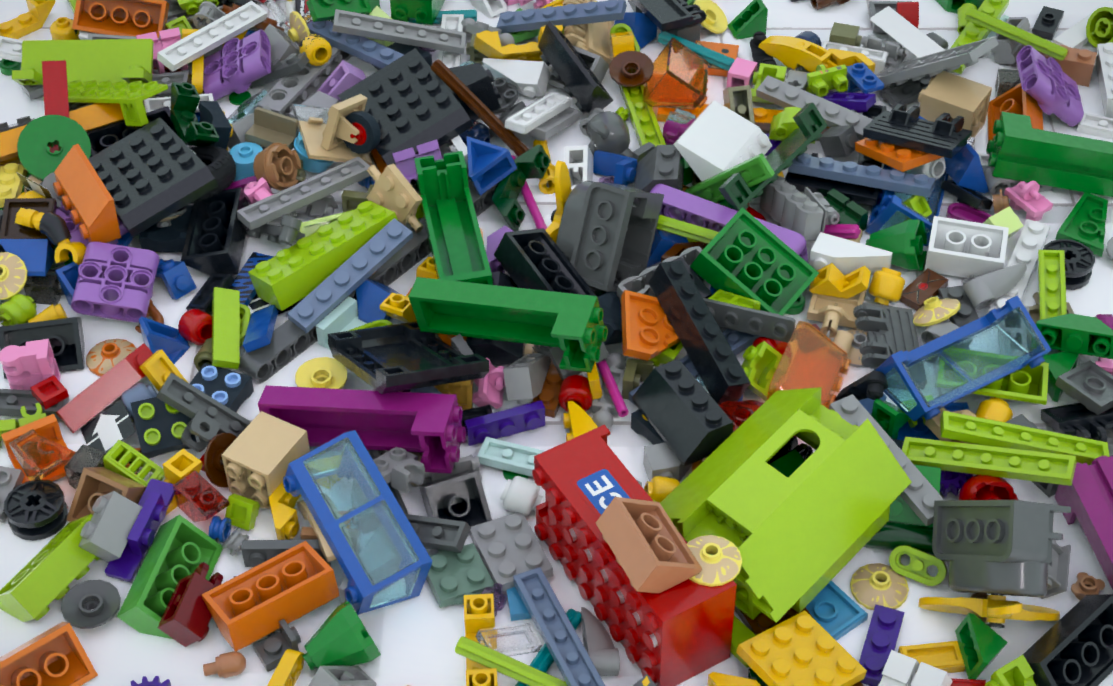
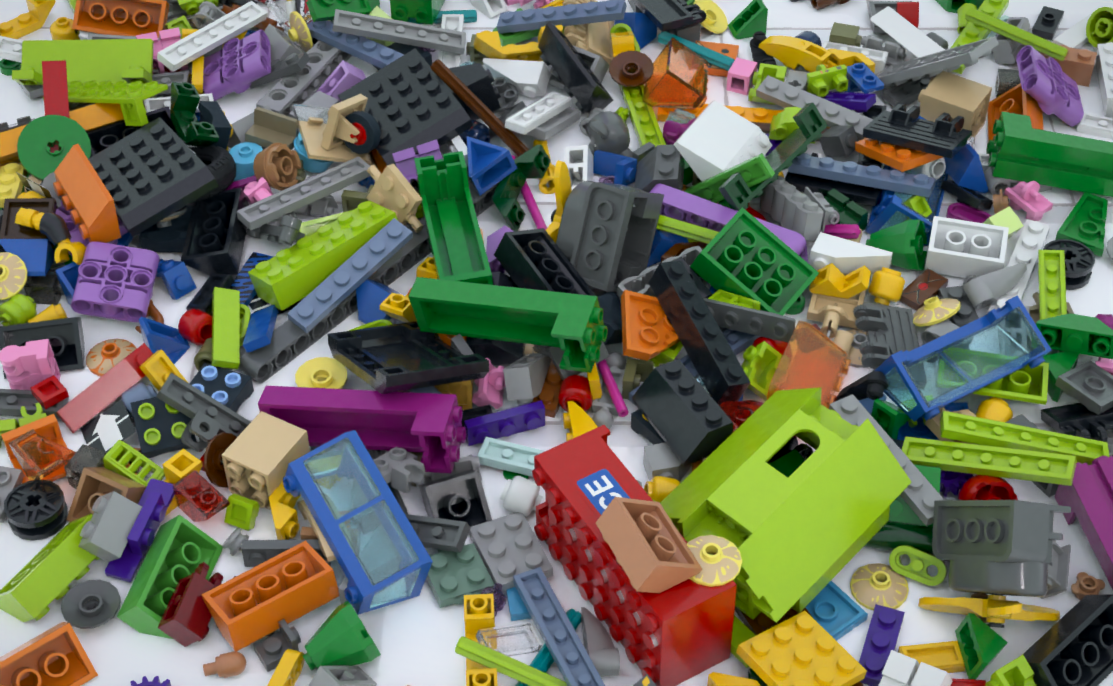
(220, 528): blue bush -> none
(238, 99): green piece -> none
(246, 106): clear light blue piece -> none
(317, 49): yellow head -> none
(341, 319): light aqua panel -> none
(471, 27): light grey plate -> none
(740, 101): olive slope -> none

